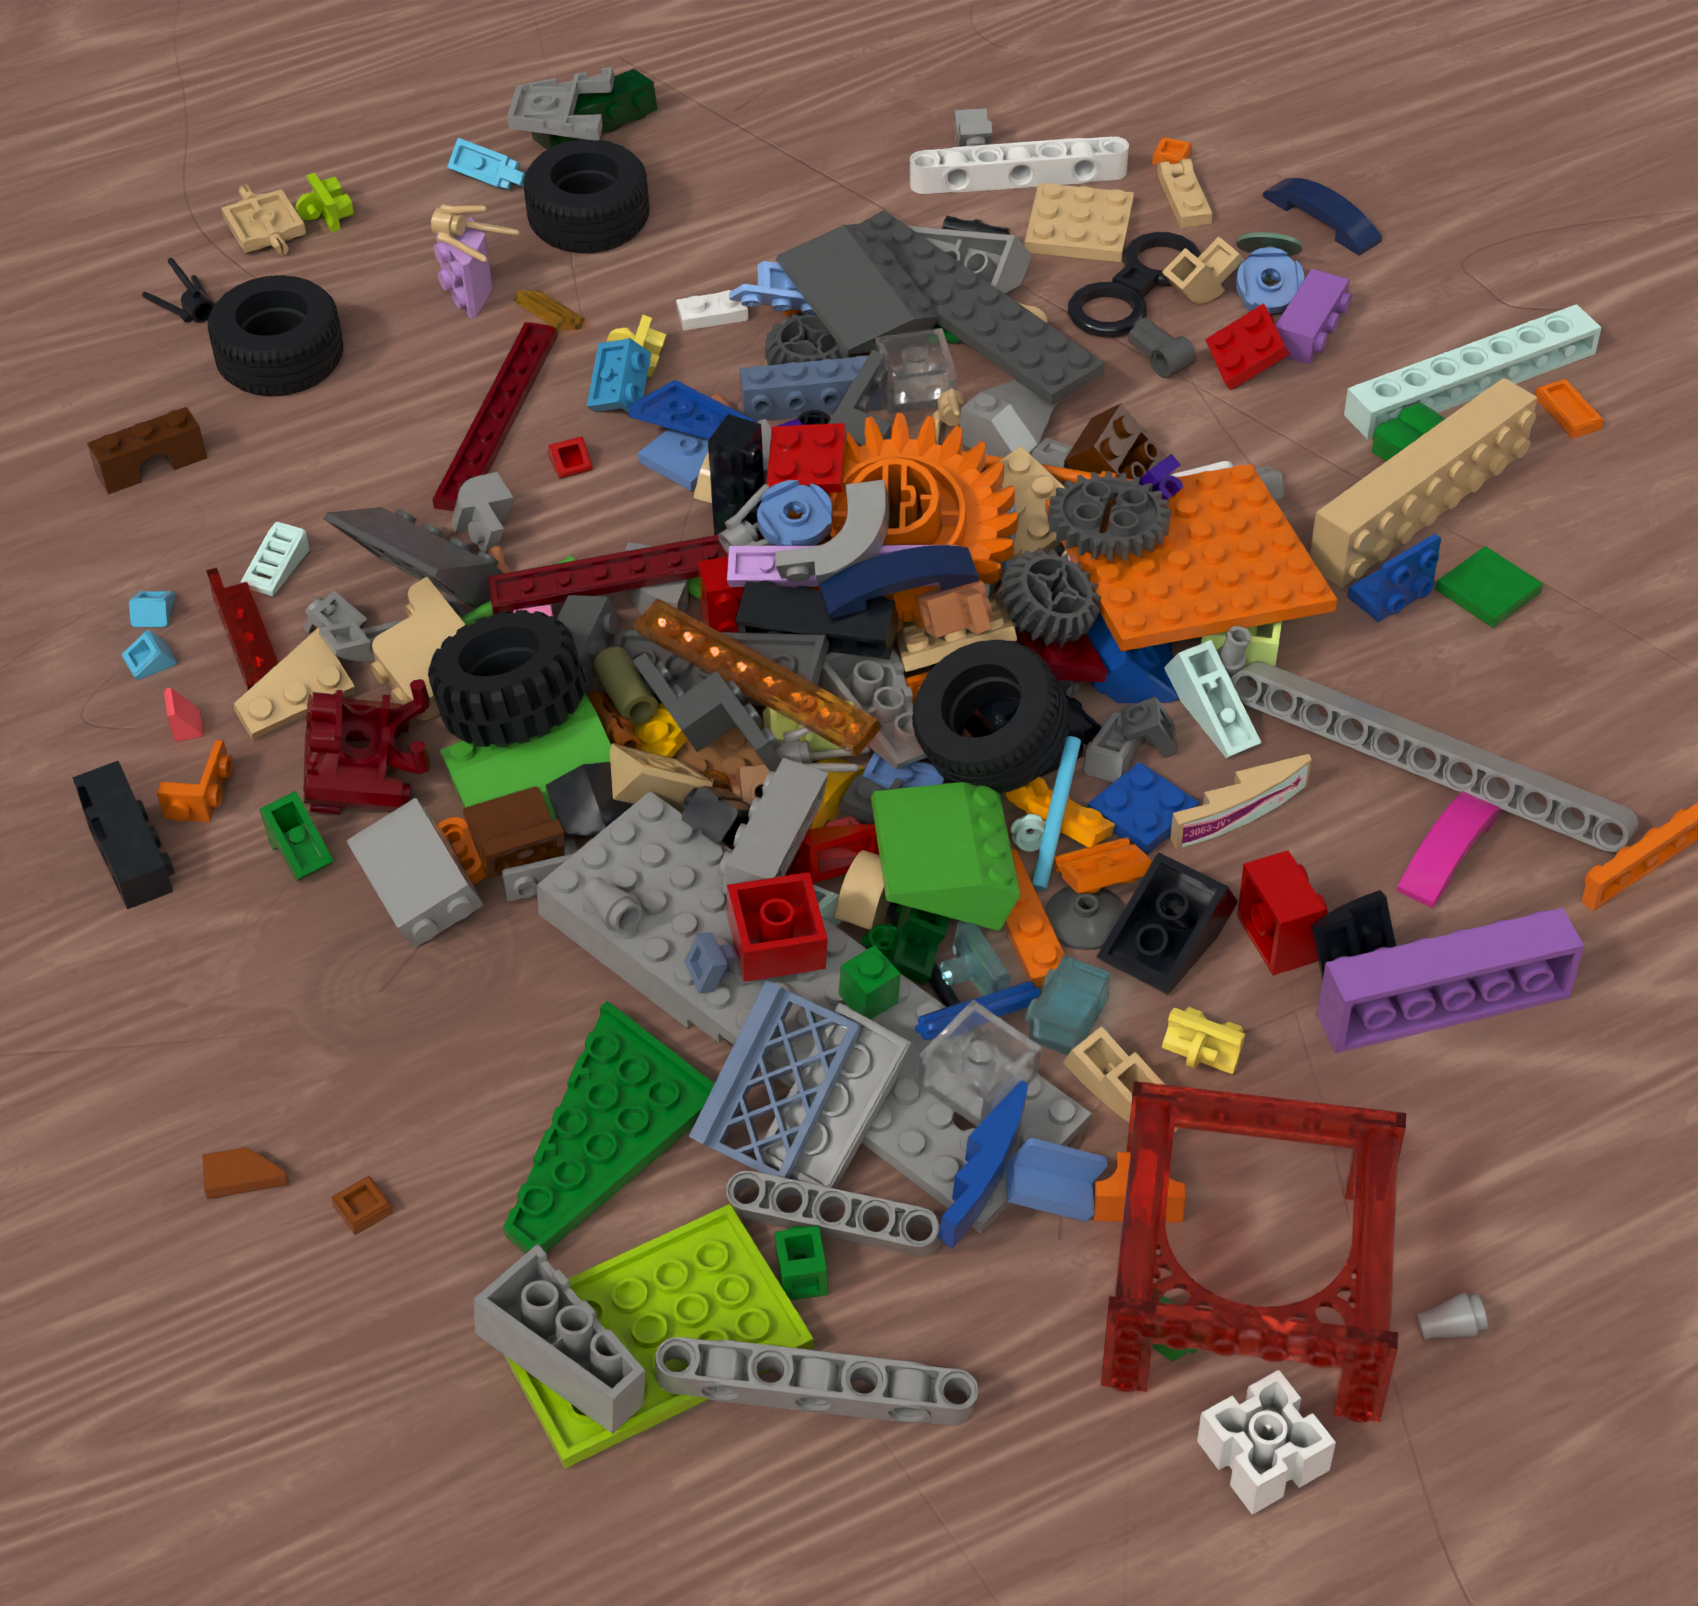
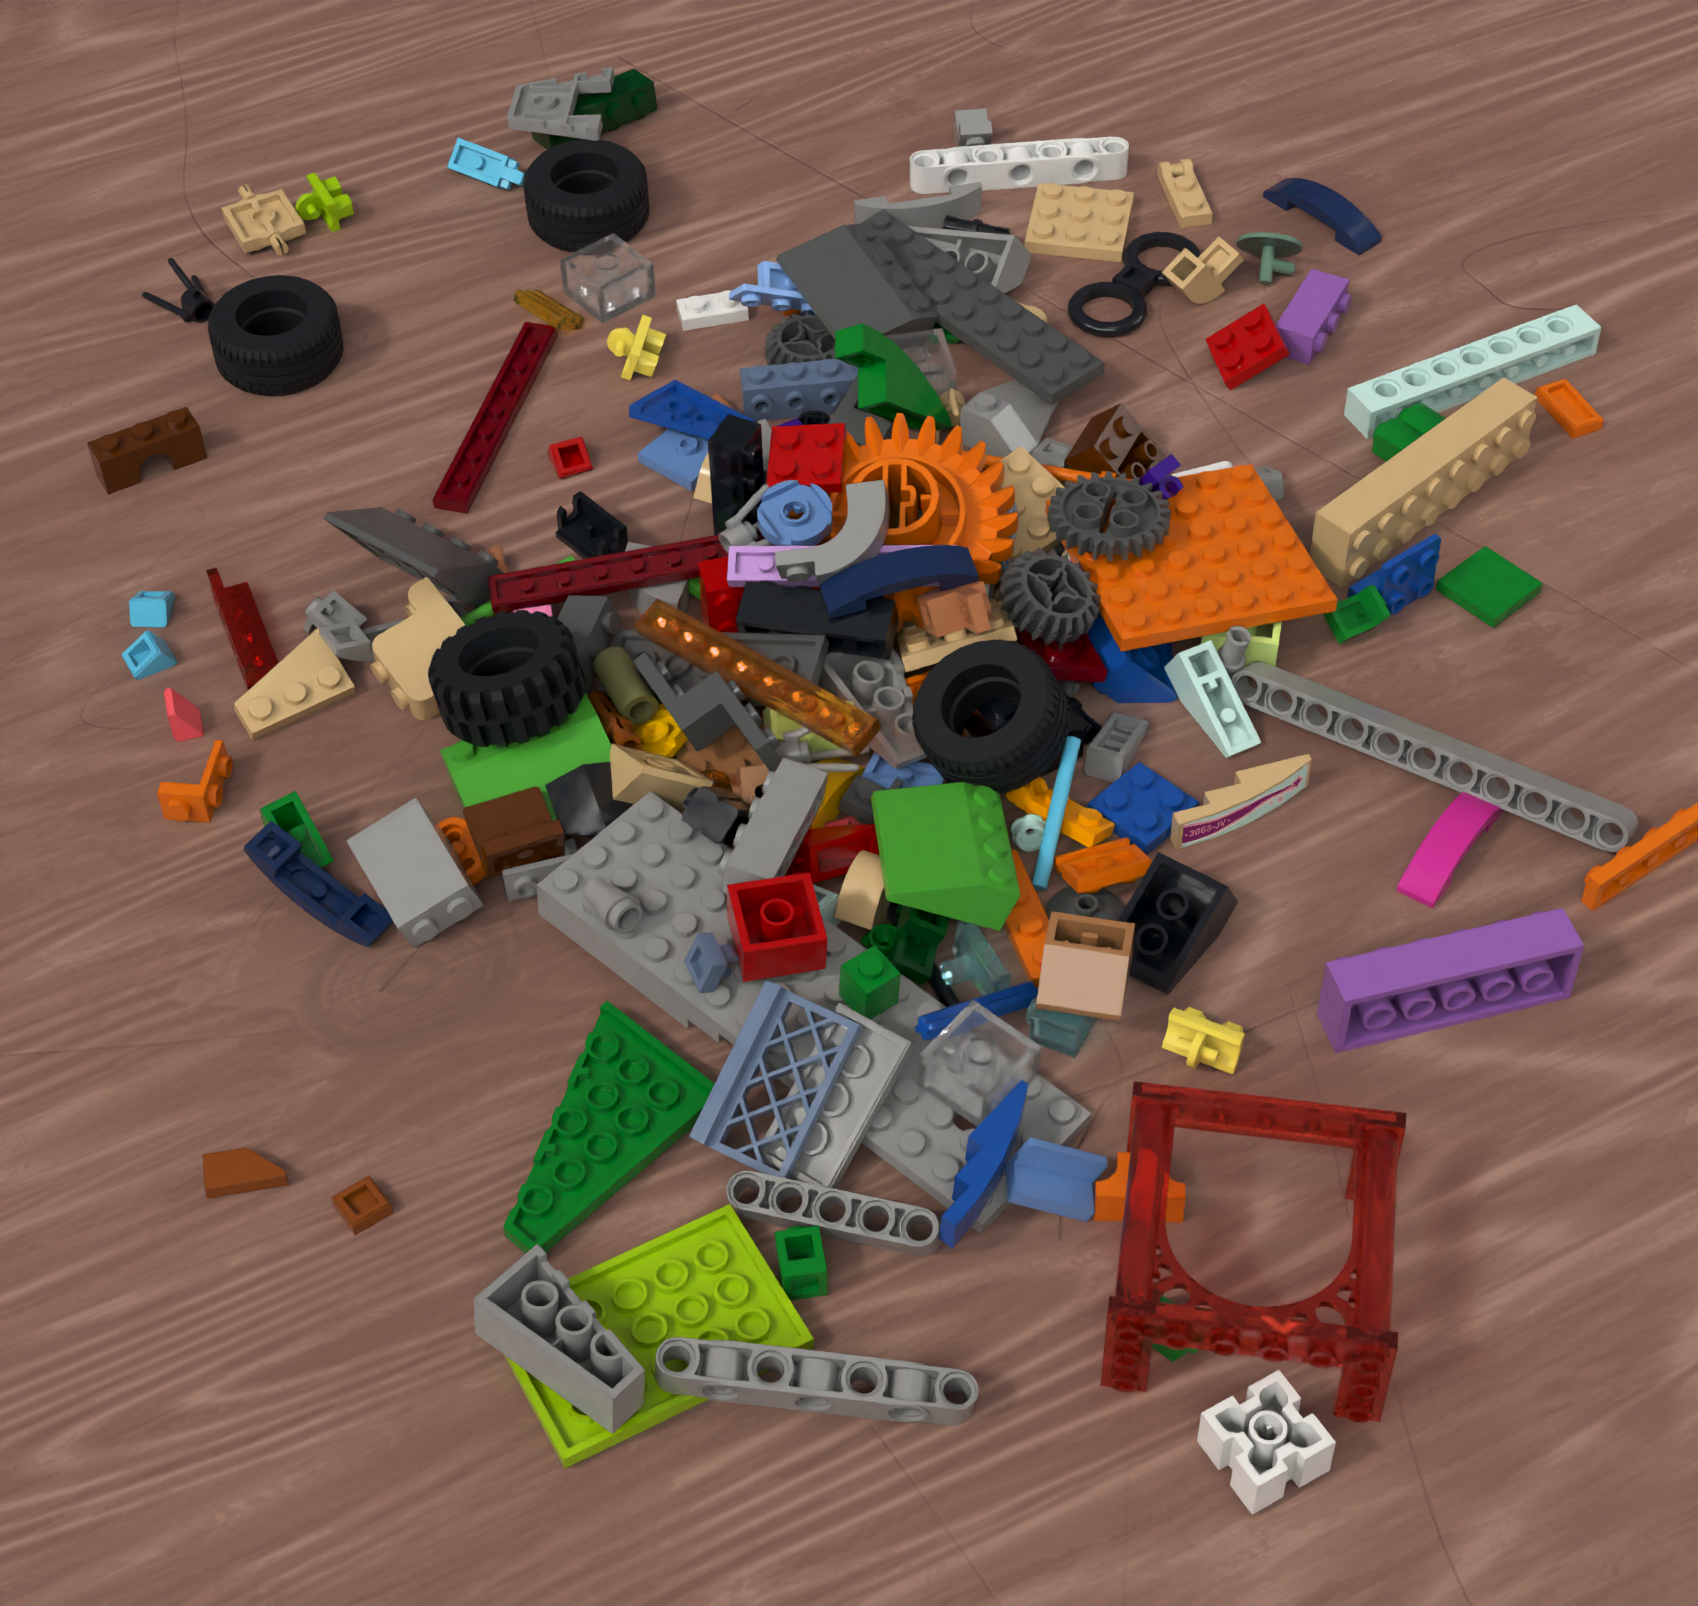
(123, 836): black wedge -> none
(282, 539): light aqua slope -> none
(314, 889): none -> dark blue slope
(352, 776): dark red piece -> none
(449, 223): tan plant -> none
(462, 274): lavender slope -> none
(481, 509): light grey brick -> none
(590, 529): none -> black hinge
(608, 278): none -> clear brick
(618, 375): dark azure bracket -> none
(889, 378): none -> green slope
(962, 203): none -> light grey slope
(1085, 966): none -> slope
(1109, 1071): tan slope -> none
(1152, 722): dark grey bracket -> none
(1165, 353): dark grey piece -> none
(1171, 151): orange tile -> none
(1254, 270): medium blue plate -> none
(1279, 910): red brick -> none
(1353, 929): black slope -> none
(1357, 614): none -> green bracket
(1453, 1318): light grey cone -> none

